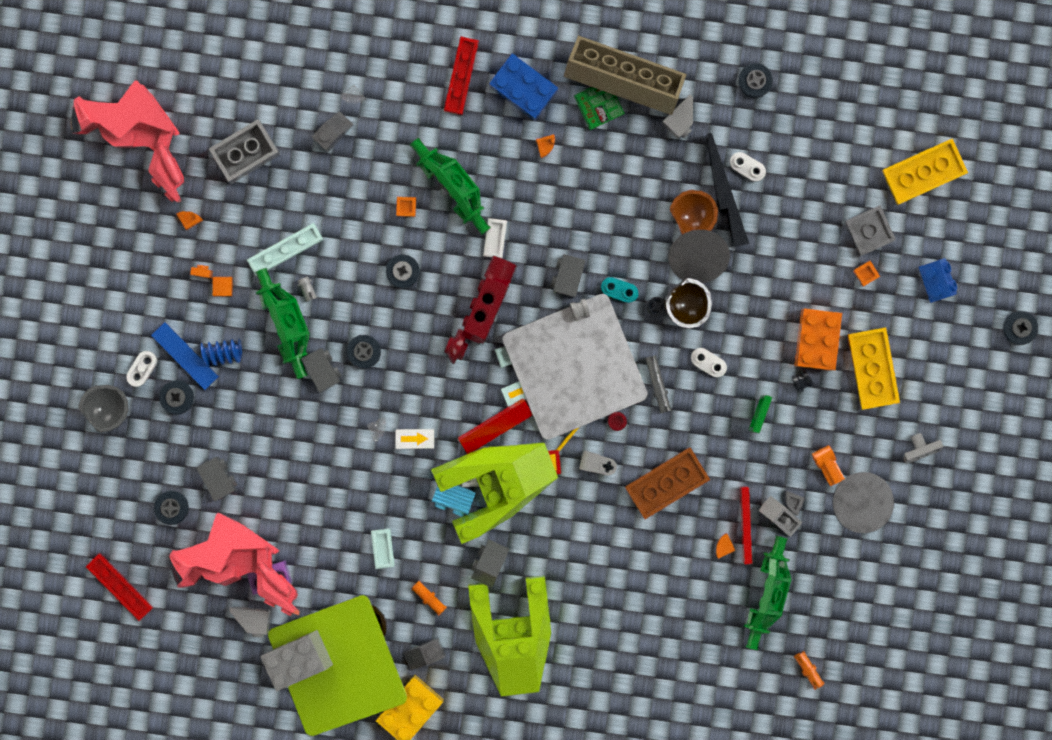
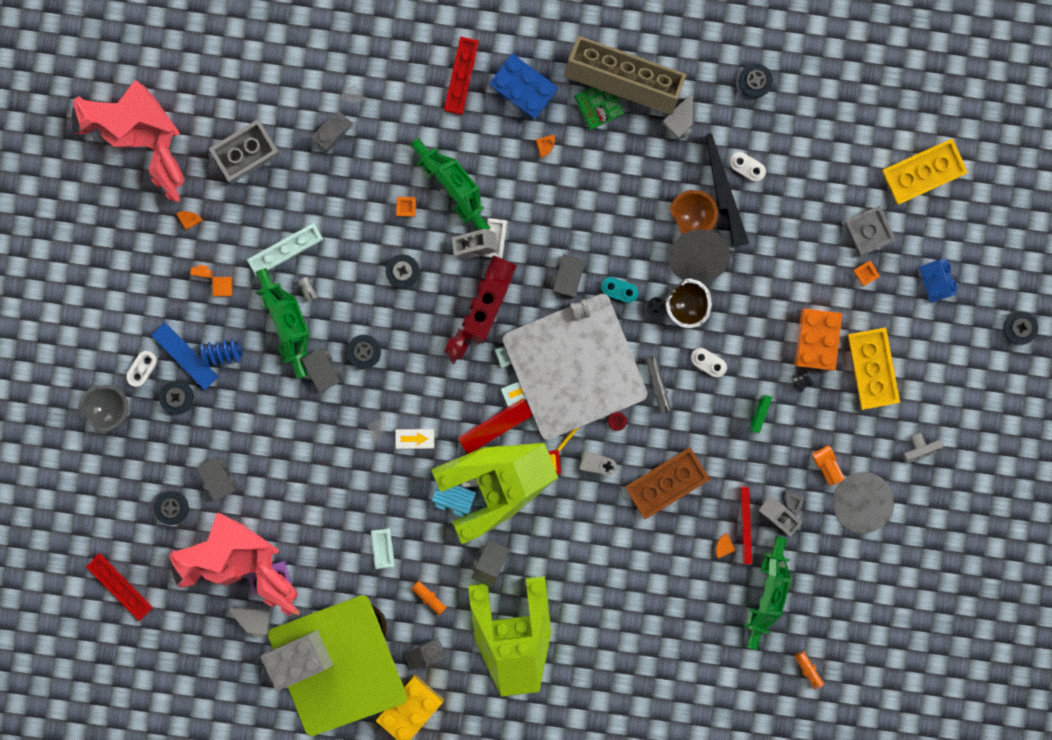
(475, 244): none -> light grey brick

